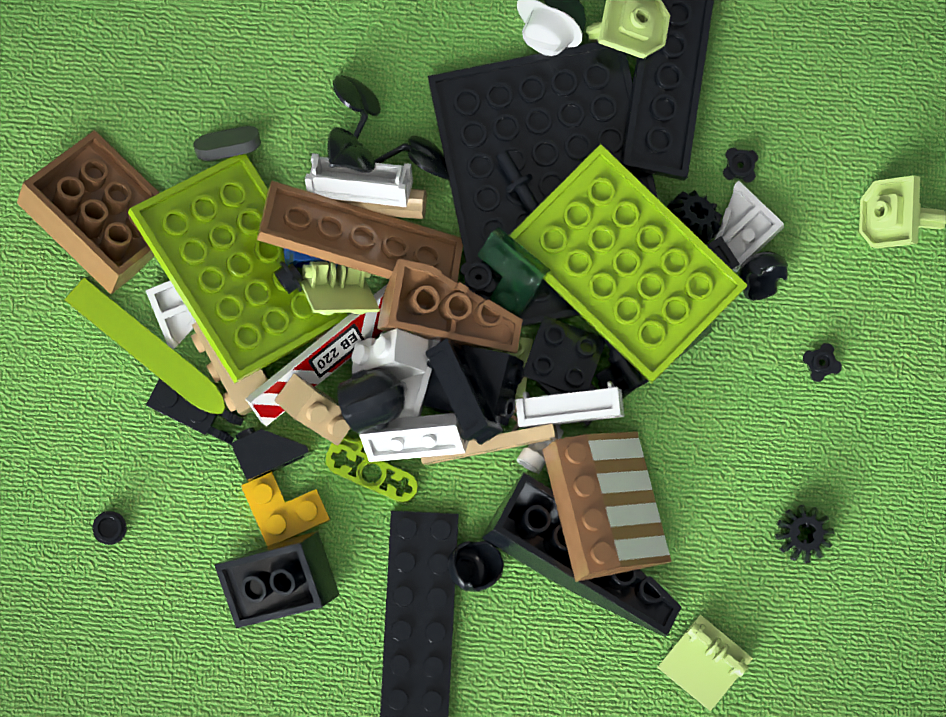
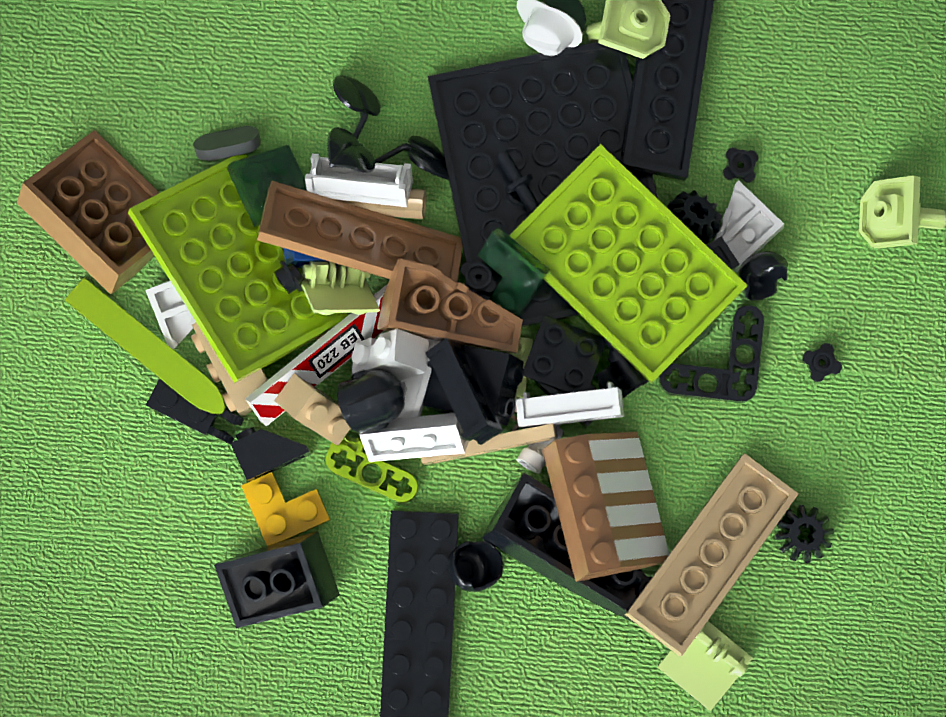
(109, 528): black plate -> none
(255, 173): none -> clear green plate
(711, 555): none -> tan plate
(724, 377): none -> black beam

